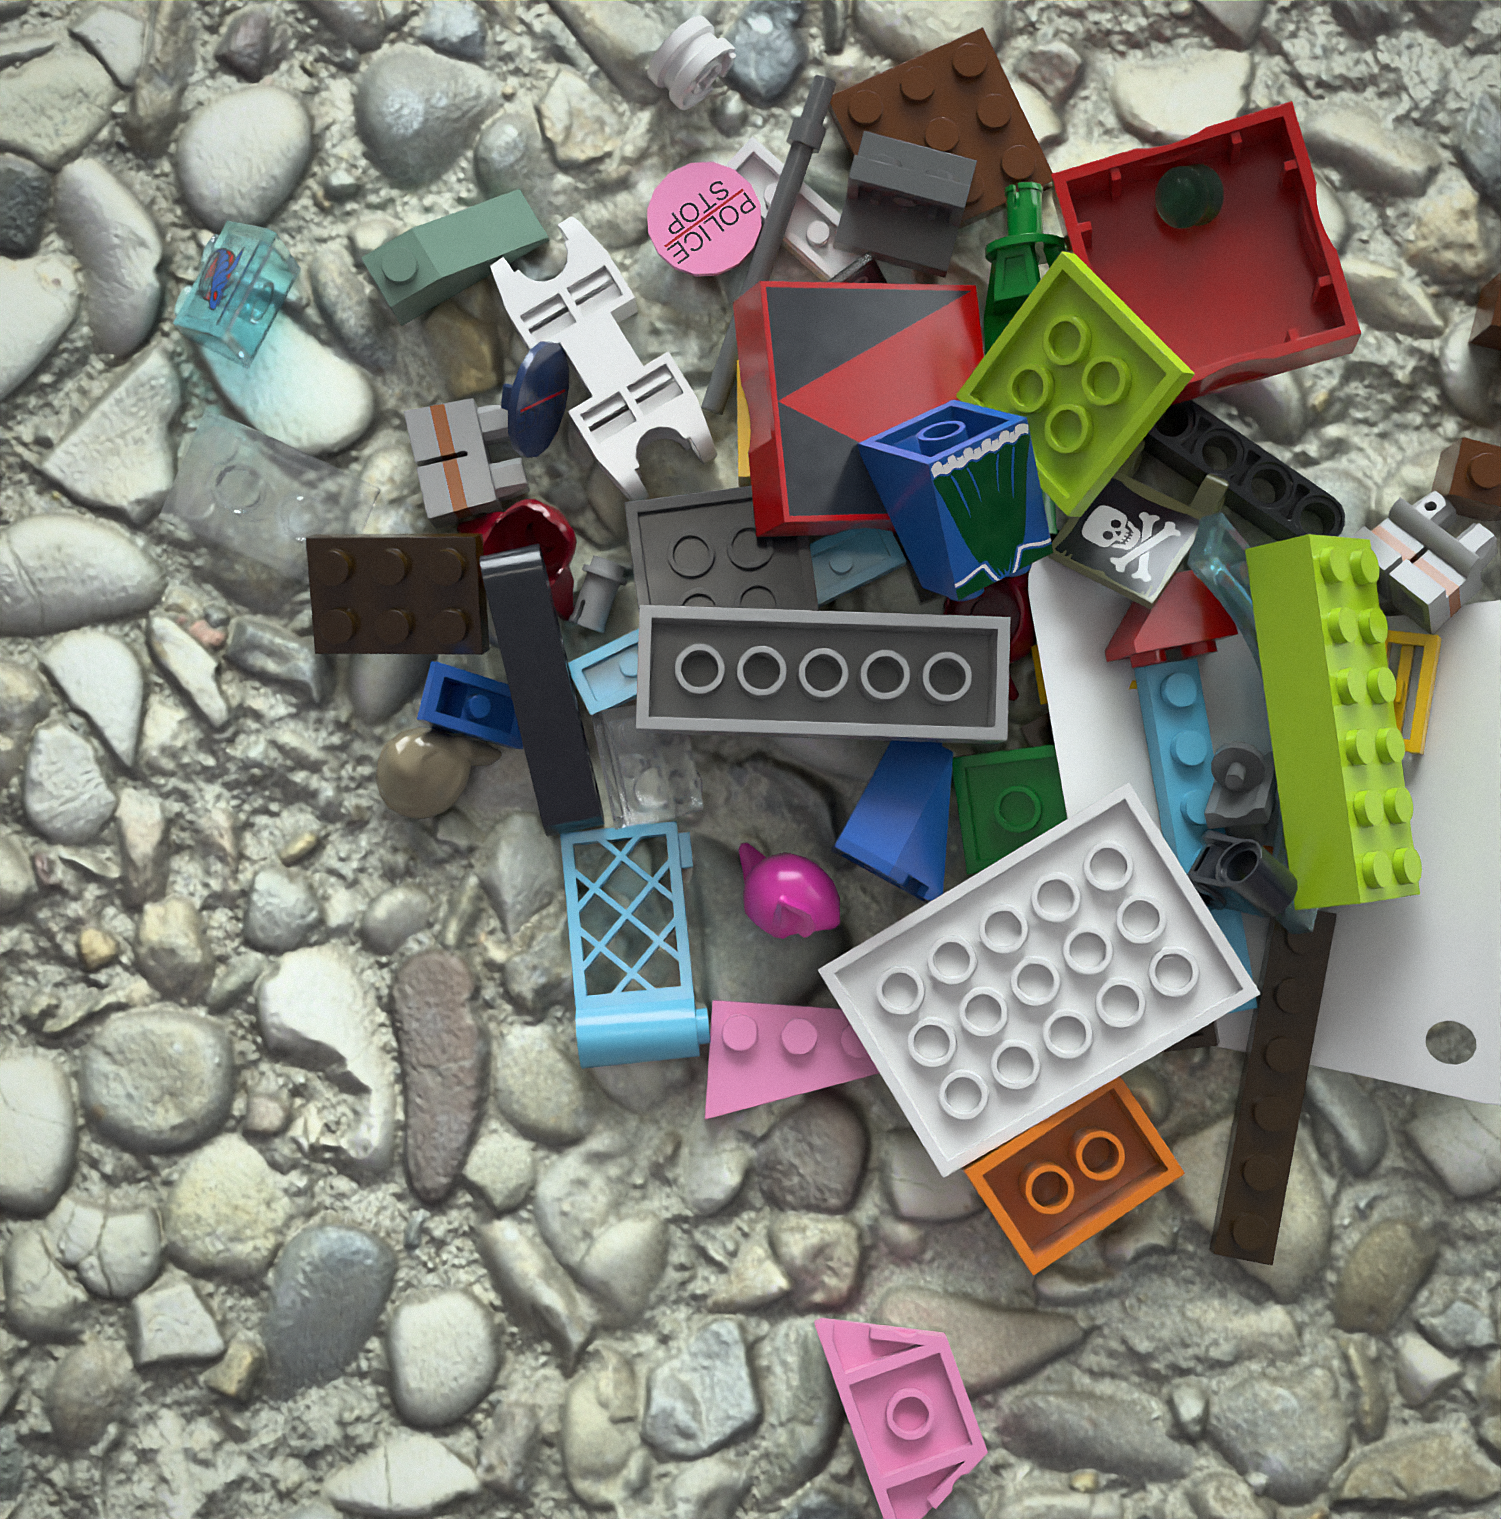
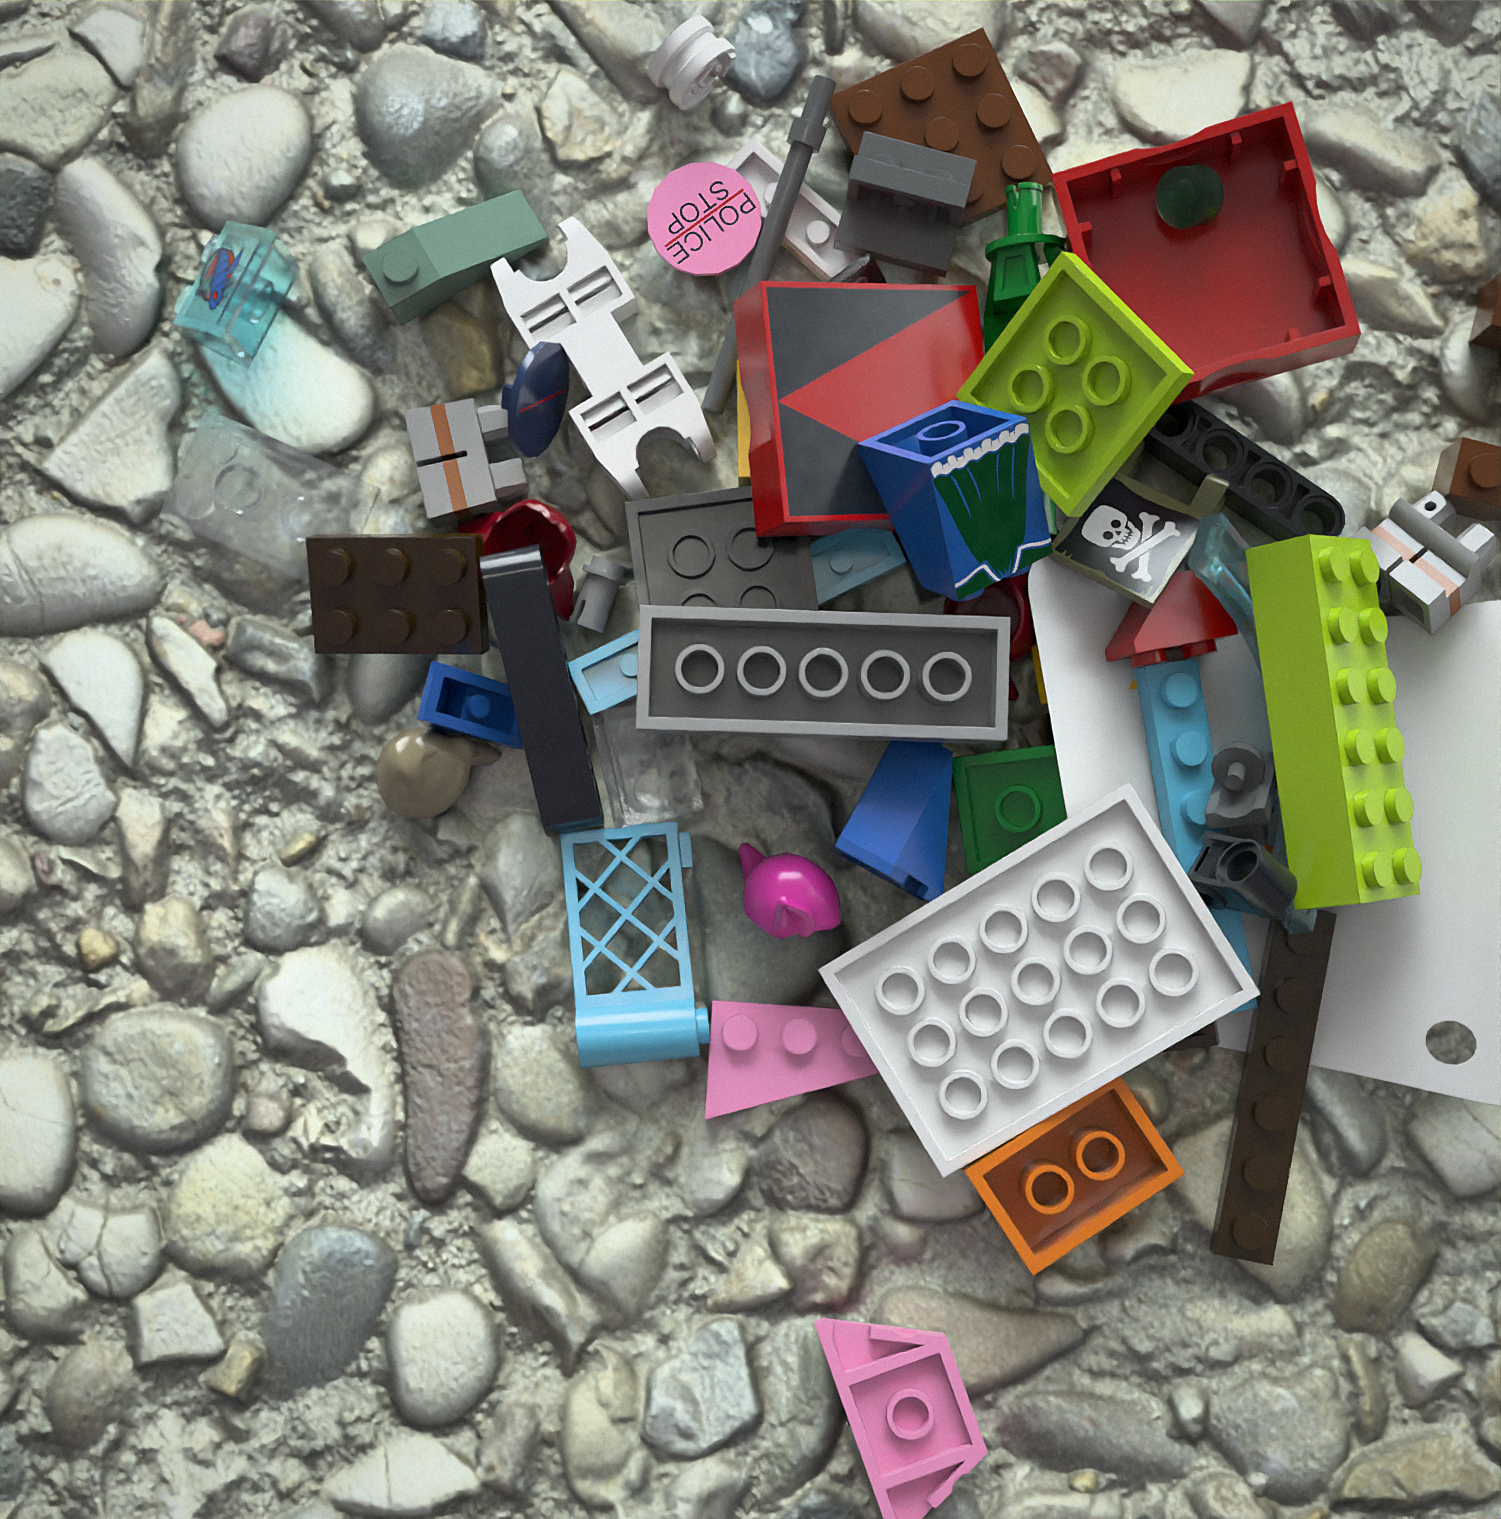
(1425, 686): yellow tile -> none

